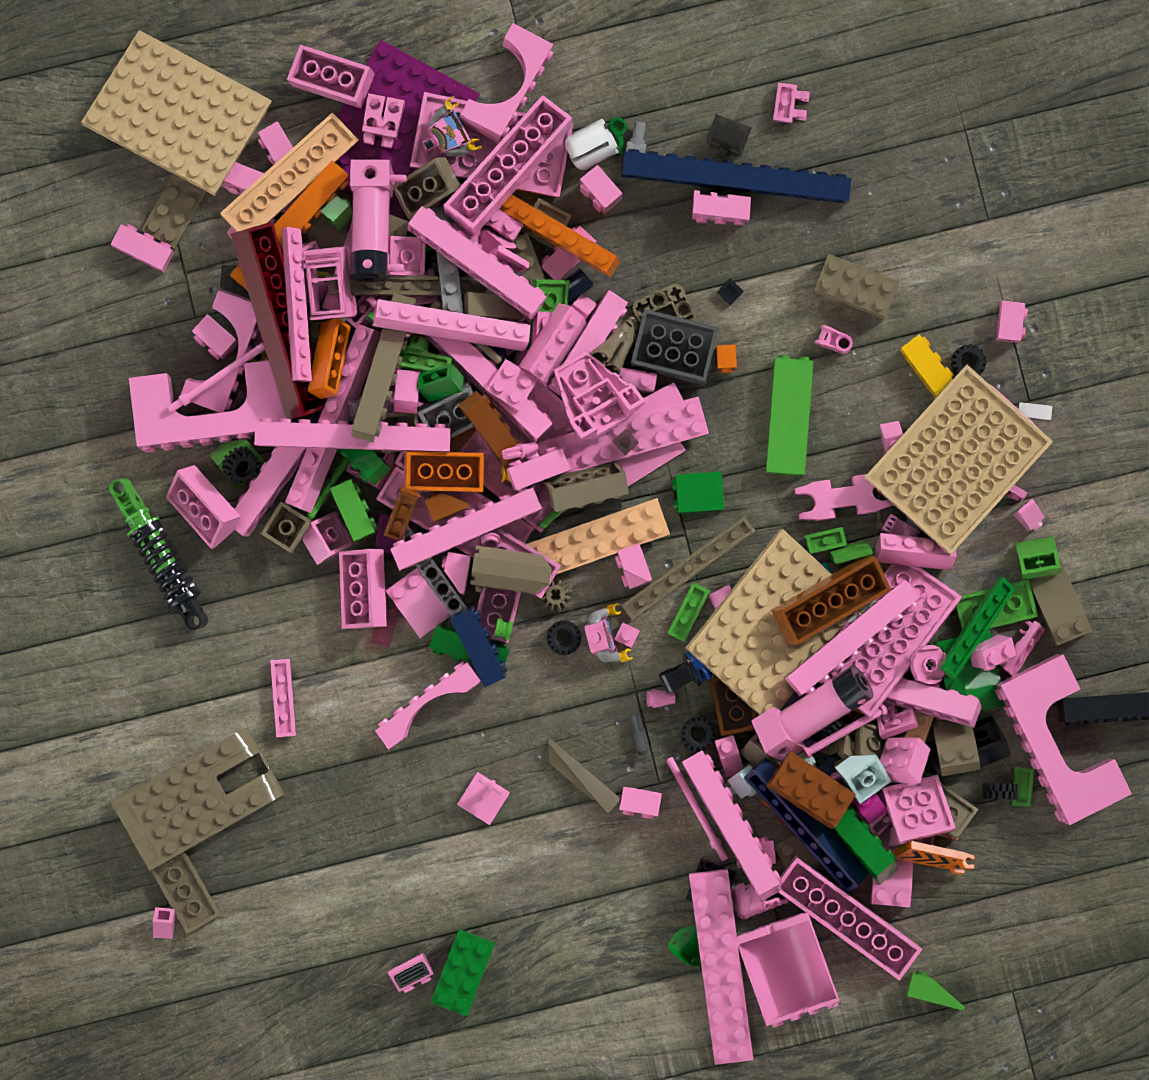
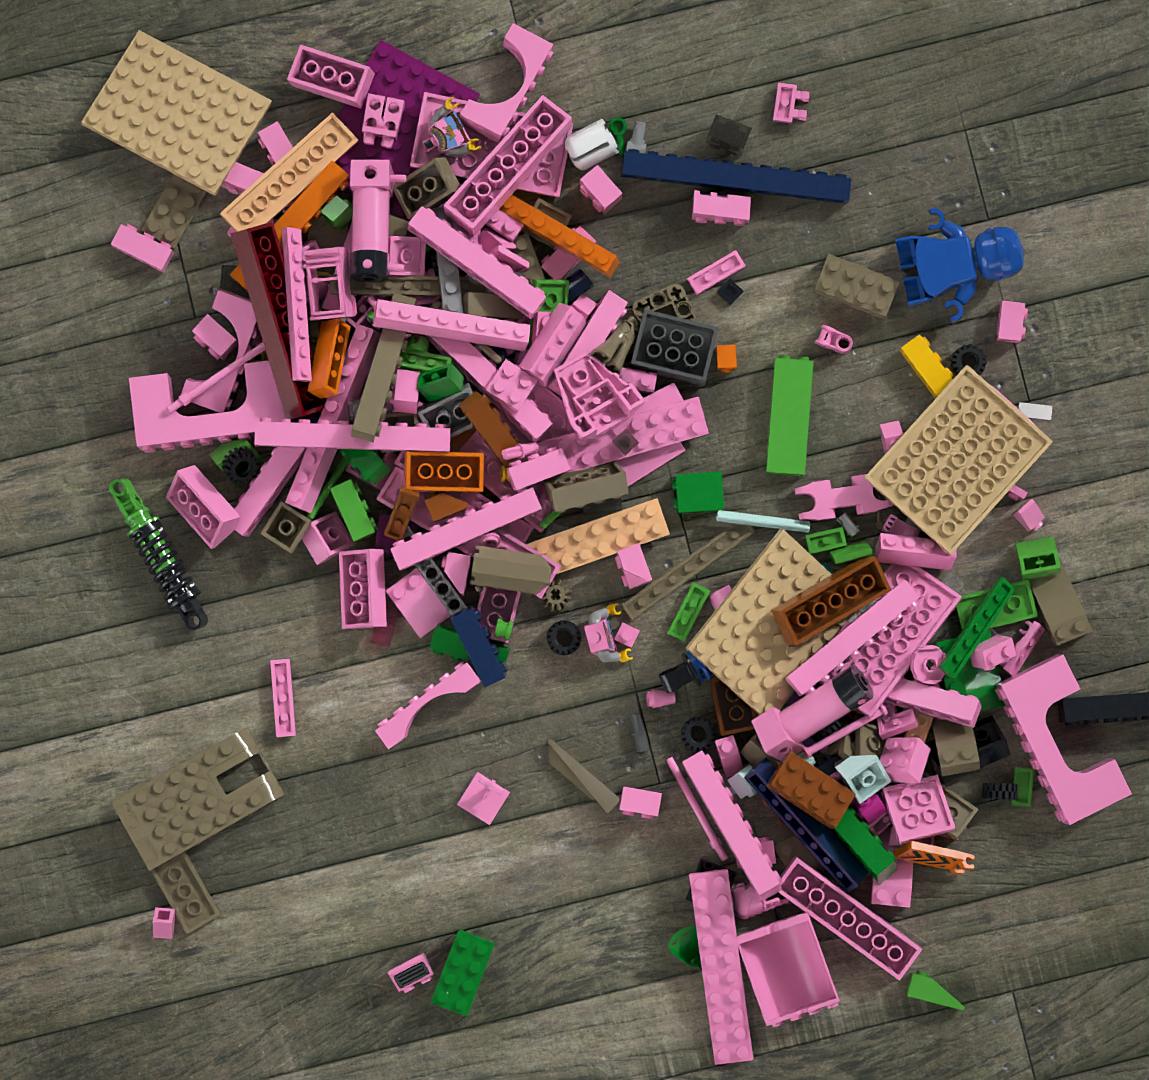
(716, 272): none -> bright pink tile
(763, 521): none -> light aqua axle
(848, 525): none -> light grey pin
(953, 262): none -> blue piece

